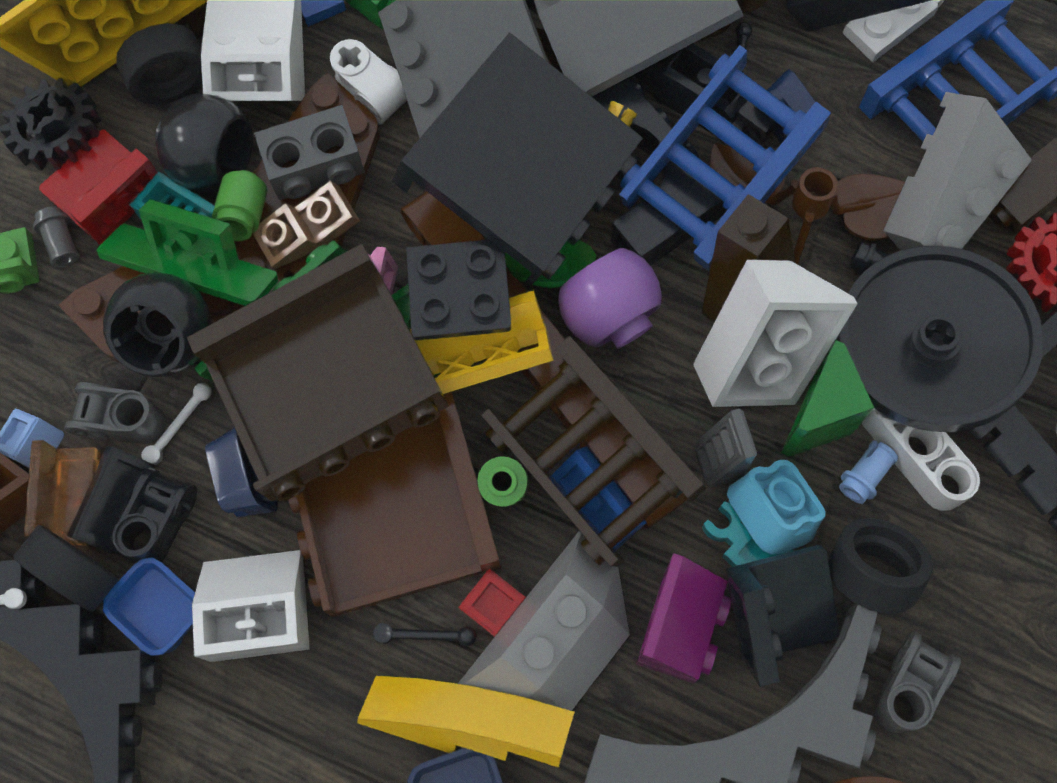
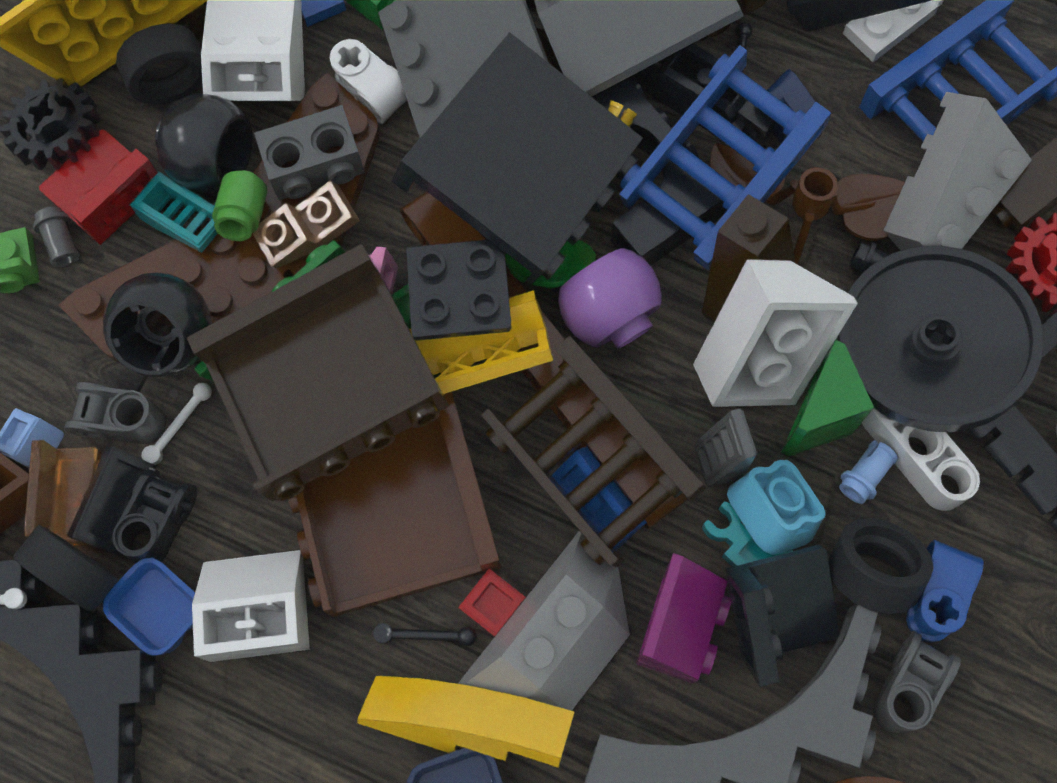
(189, 248): green bracket -> none
(235, 477): dark blue piece -> none
(517, 489): bright green brick -> none
(948, 591): none -> blue piece

